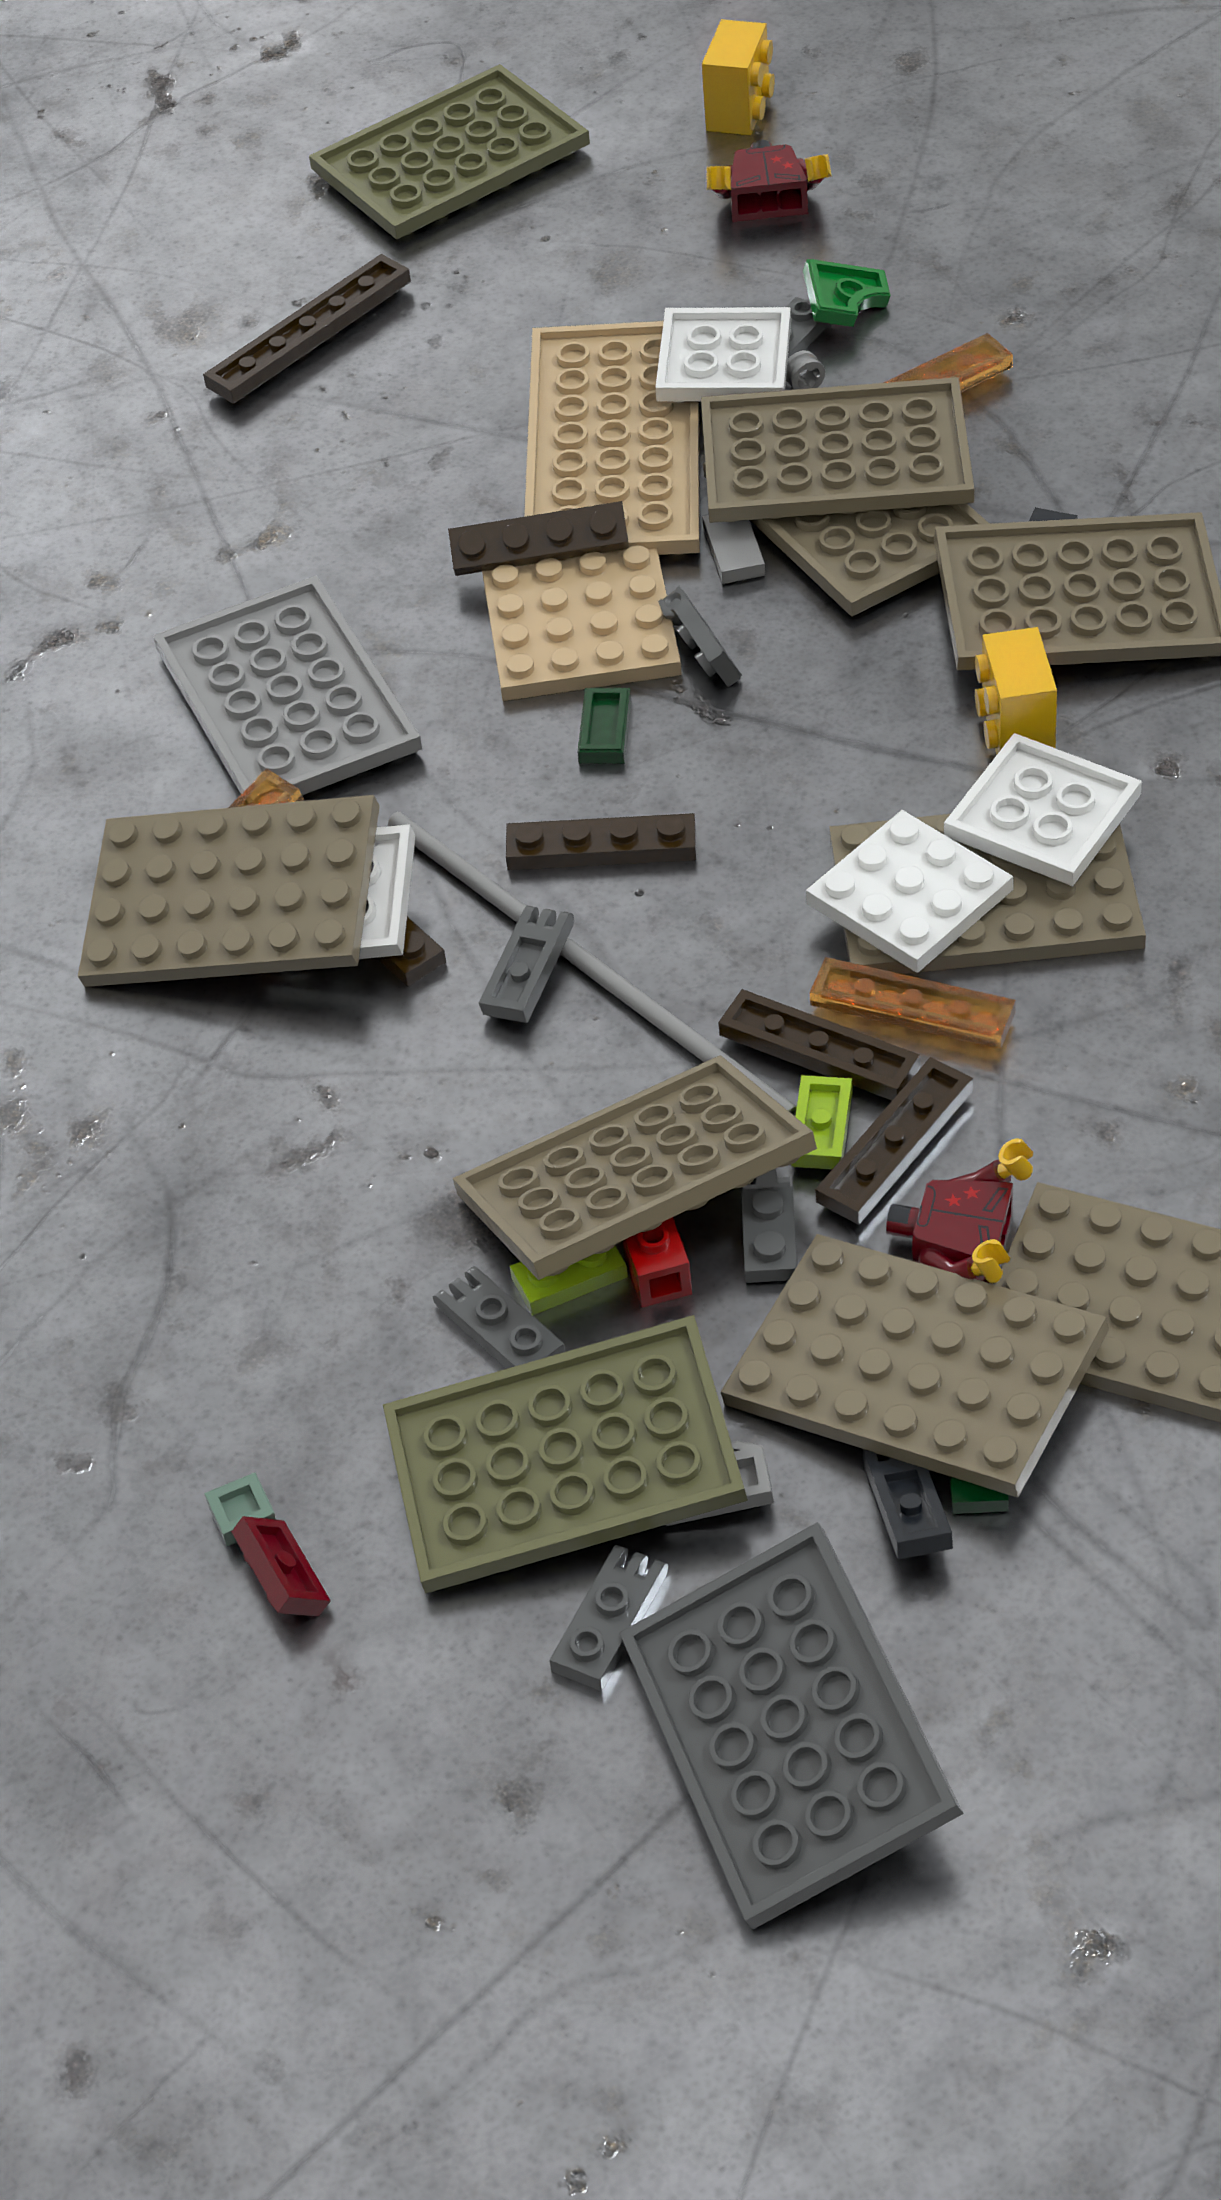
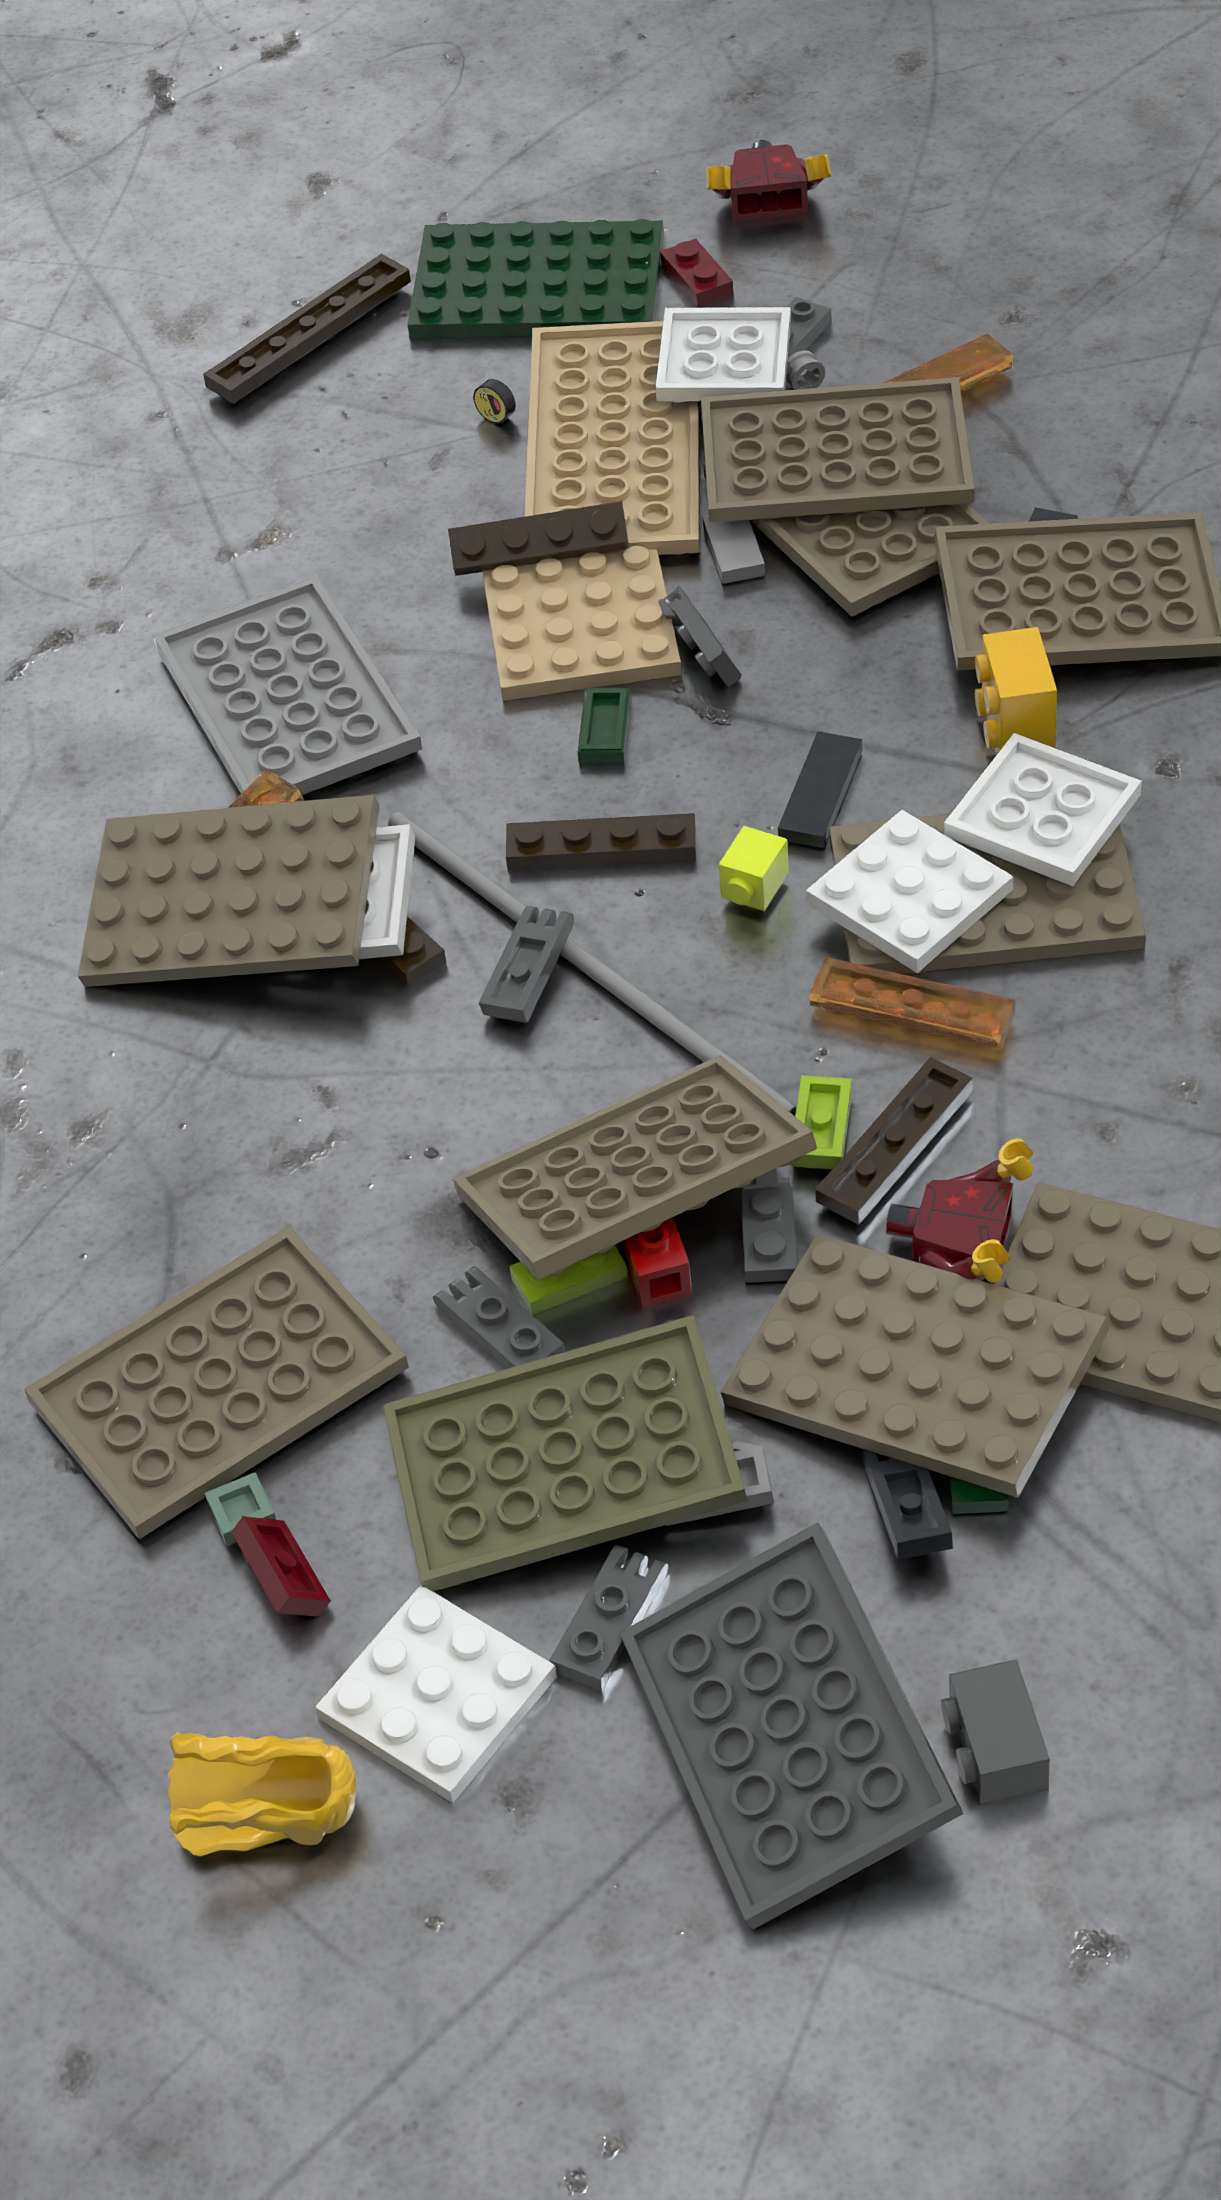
(215, 1380): none -> dark tan plate
(257, 1791): none -> yellow hair
(436, 1693): none -> white plate
(449, 151): olive plate -> none
(494, 401): none -> tile
(534, 276): none -> dark green plate
(696, 272): none -> dark red plate
(737, 77): yellow brick -> none
(753, 868): none -> neon yellow brick
(818, 1044): dark brown plate -> none
(820, 789): none -> black tile
(843, 290): green tile -> none
(997, 1732): none -> dark grey brick

